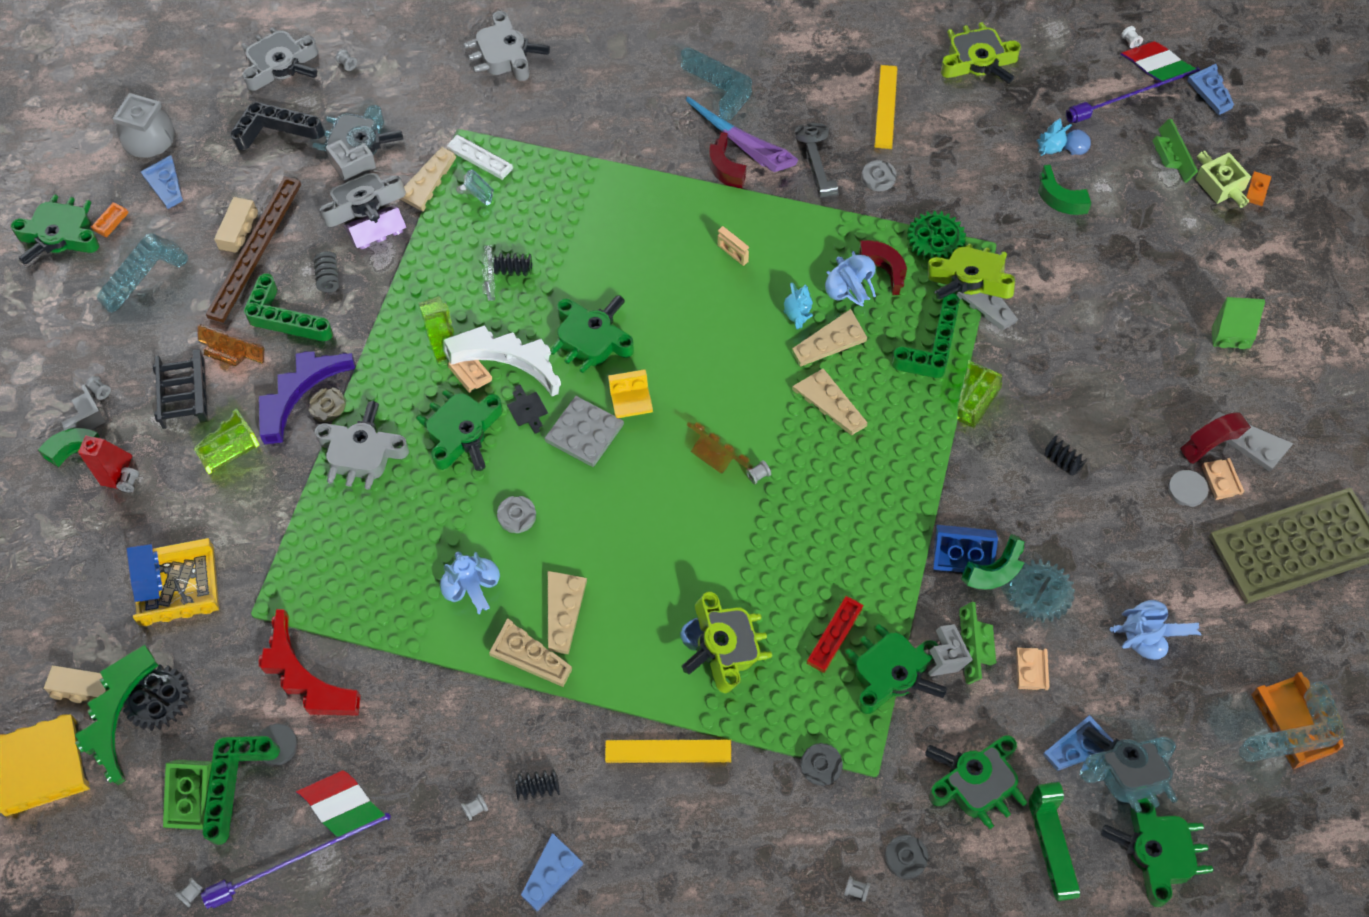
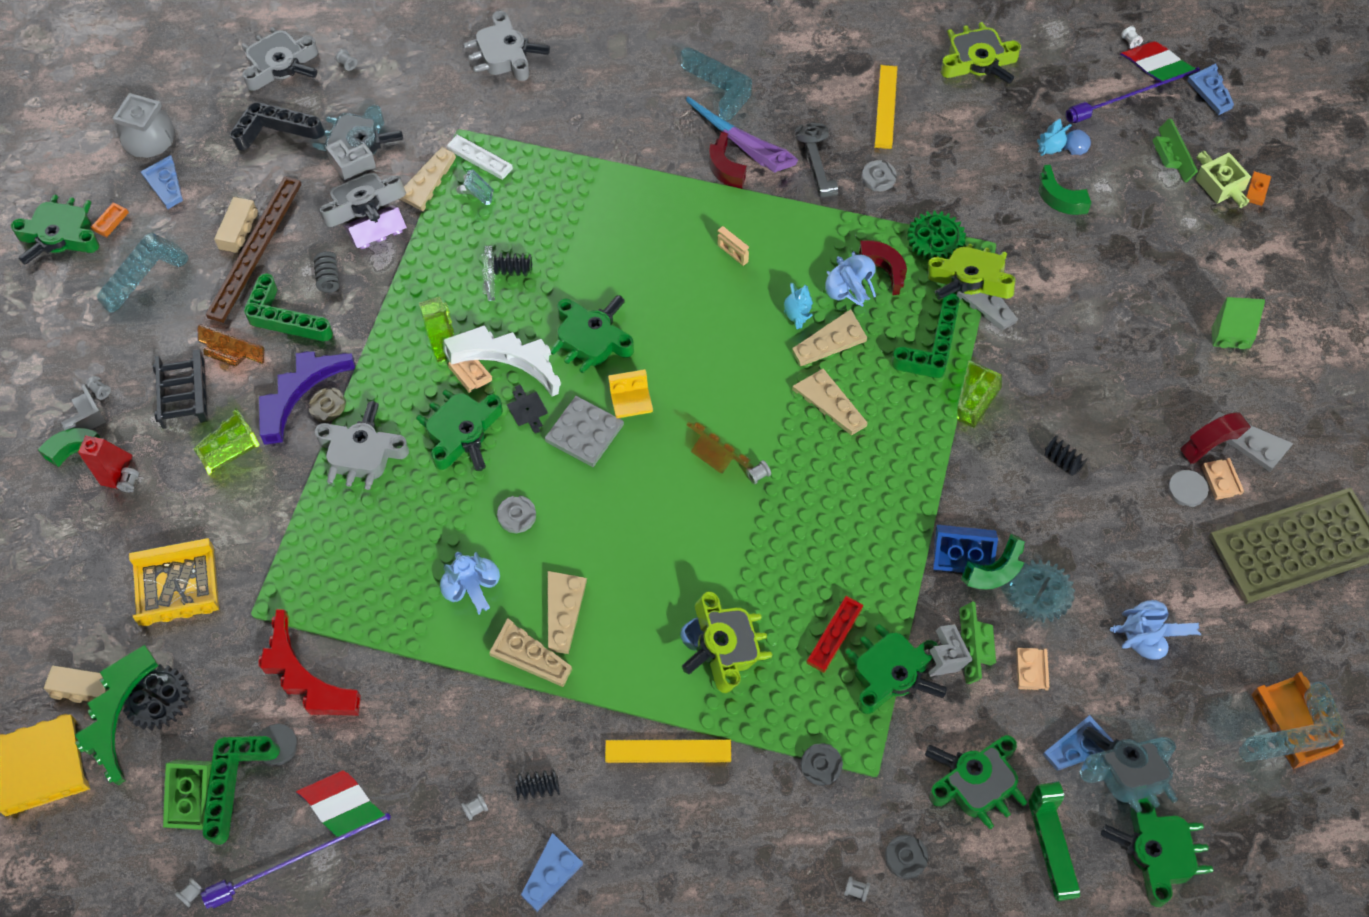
(144, 572): blue brick -> none

